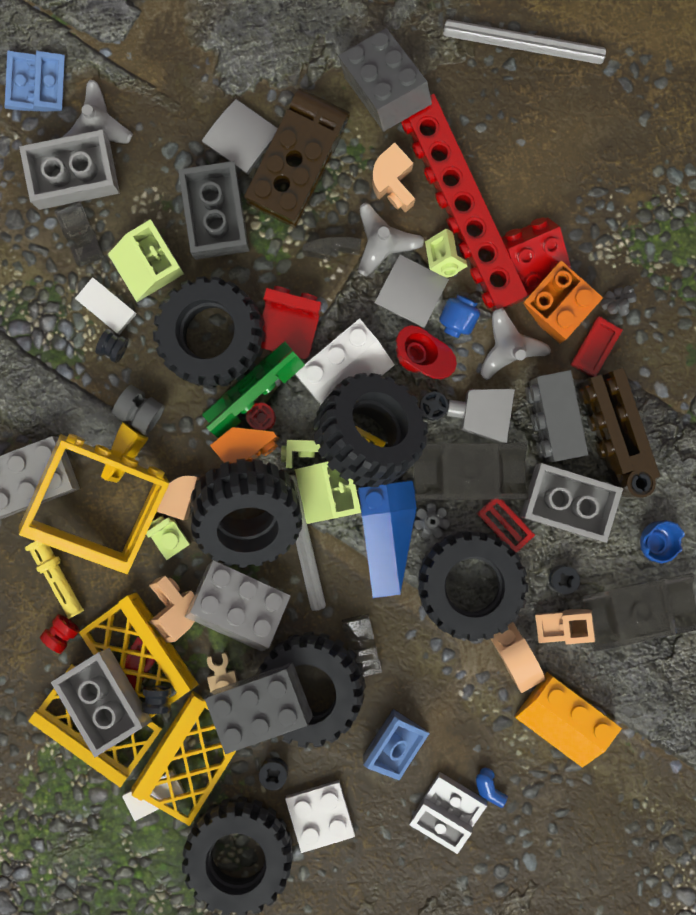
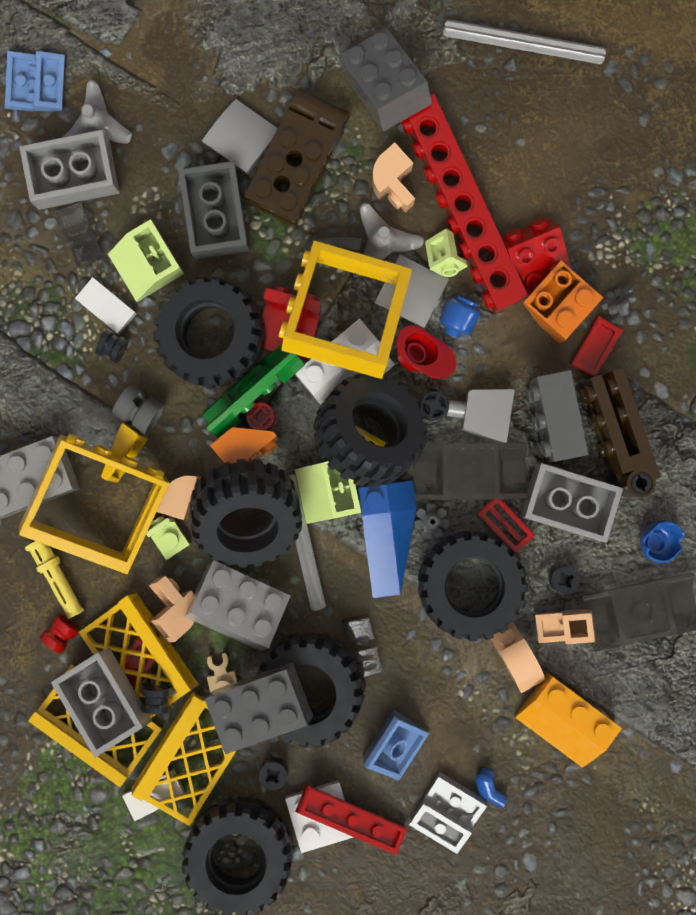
(305, 448): yellowish green bracket -> none
(331, 352): none -> yellow window
(351, 819): none -> red tile
(509, 345): light grey piece -> none

